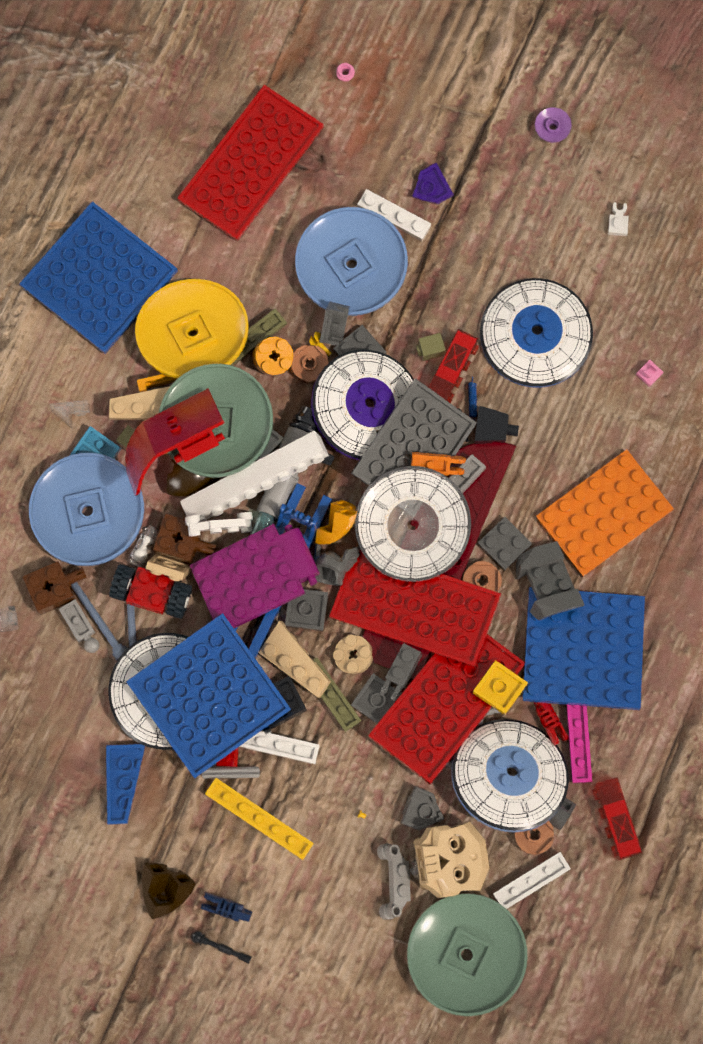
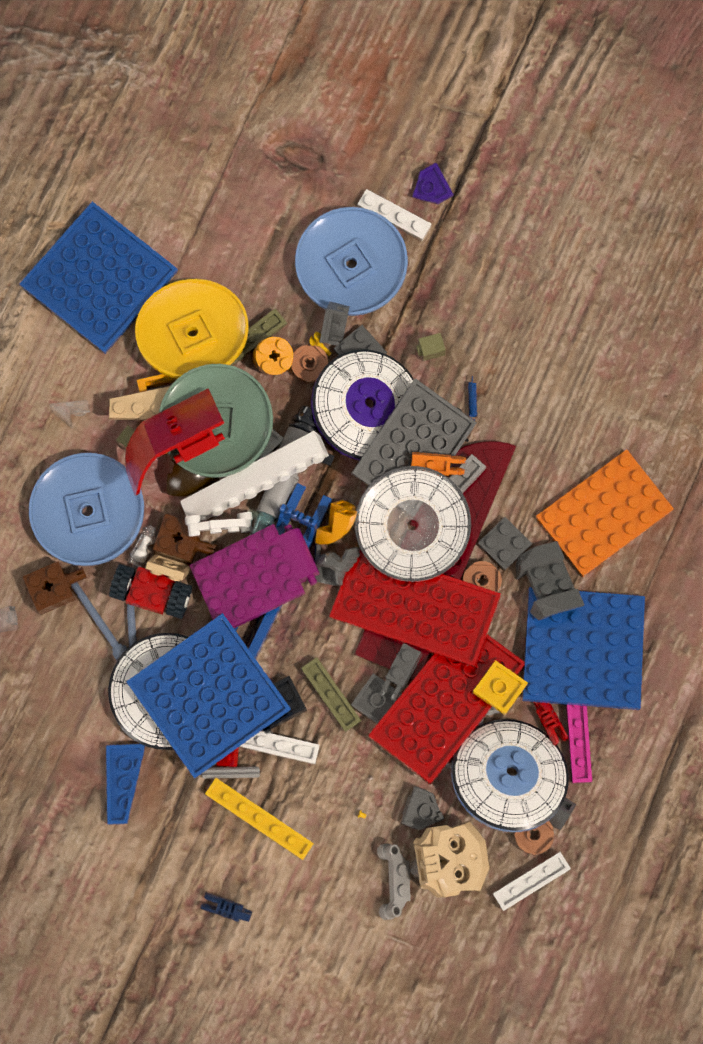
(80, 625): light grey plate -> none
(97, 443): dark azure wing -> none
(164, 889): dark brown brick -> none
(197, 937): black piece -> none
(250, 162): red plate -> none
(289, 656): tan wing -> none
(307, 611): dark grey plate -> none
(342, 655): tan plate -> none
(345, 67): bright pink plate -> none
(453, 364): clear red brick -> none
(493, 426): black torso -> none
(496, 962): sand green dish -> none
(531, 357): dish -> none
(554, 117): medium lavender dish -> none
(617, 819): clear red brick -> none
(618, 223): white plate -> none
(649, 373): bright pink tile -> none

